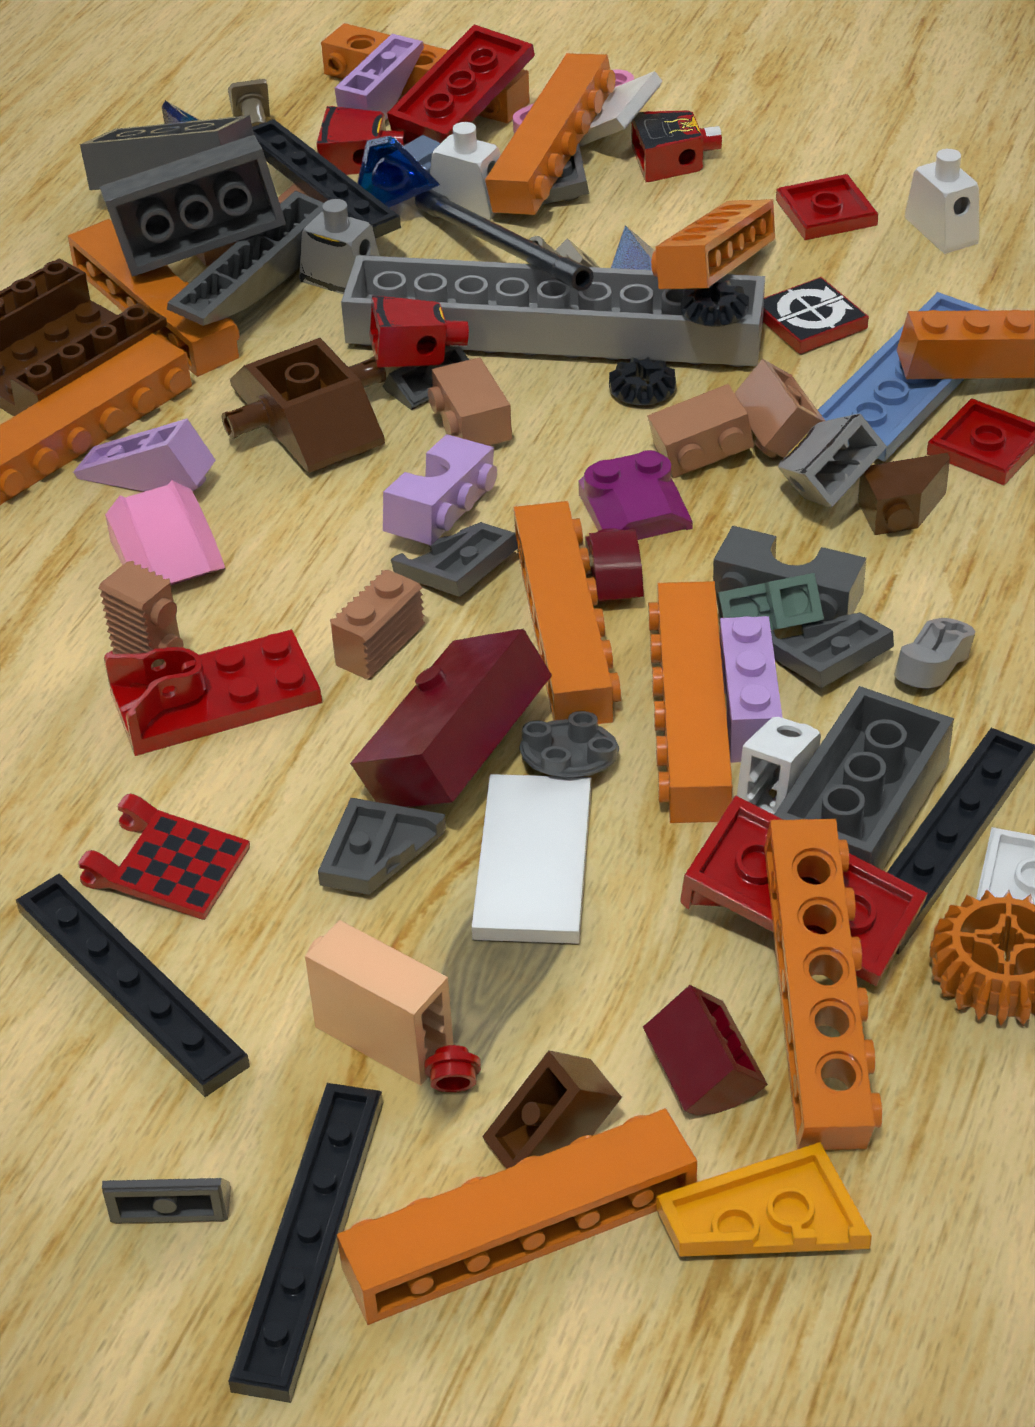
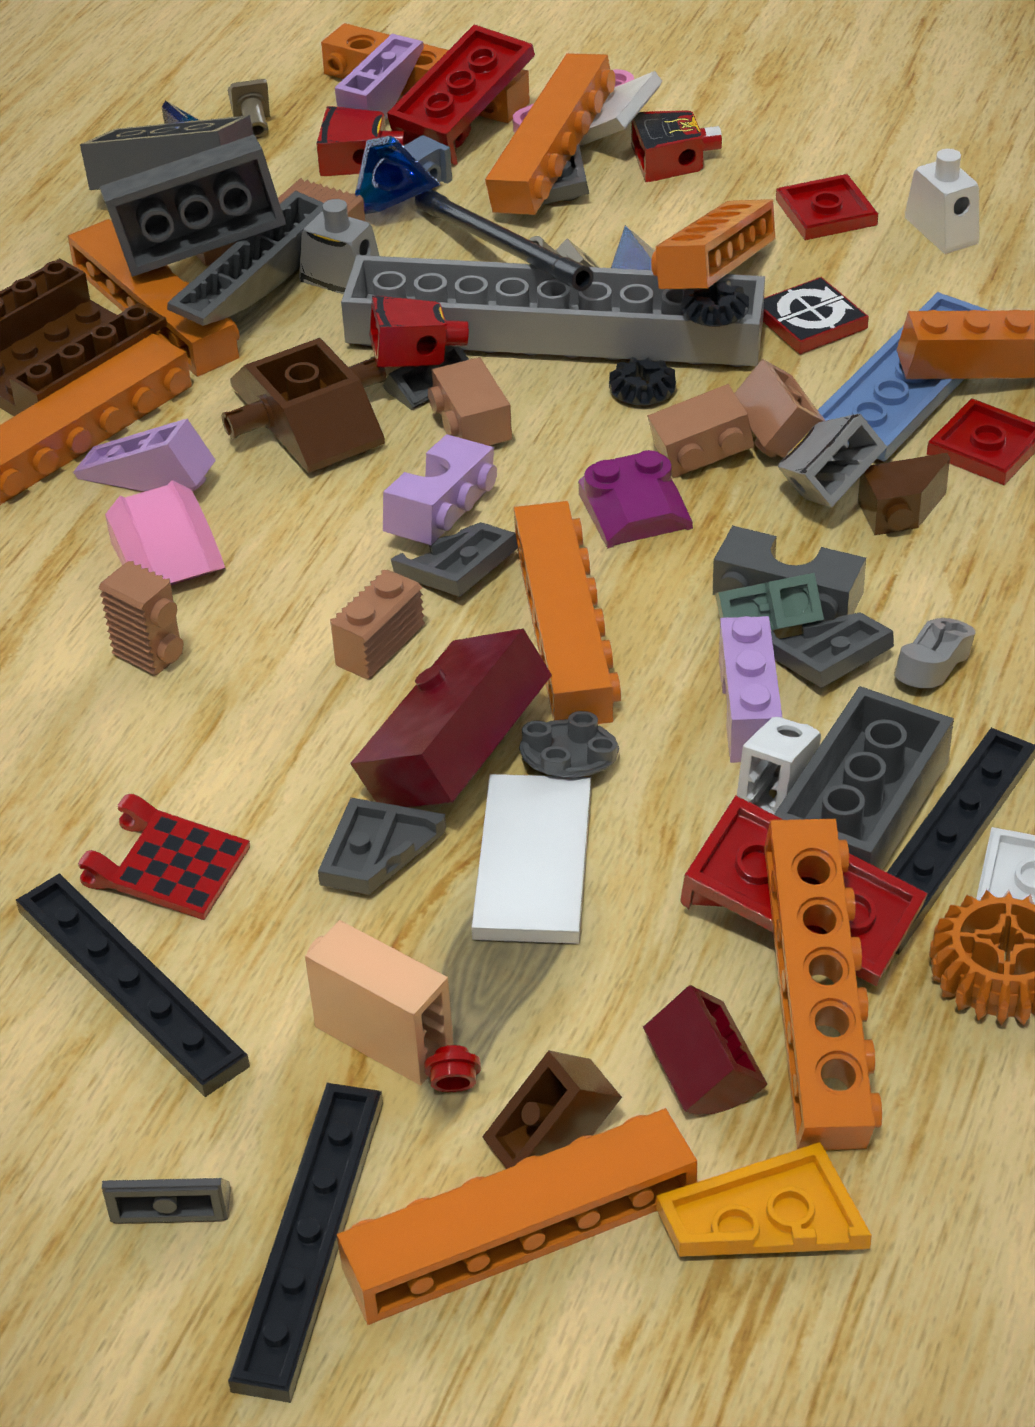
(208, 691): red plate -> none
(321, 178): black tile -> none
(461, 169): white torso -> none
(615, 563): dark red brick -> none
(691, 704): orange brick -> none

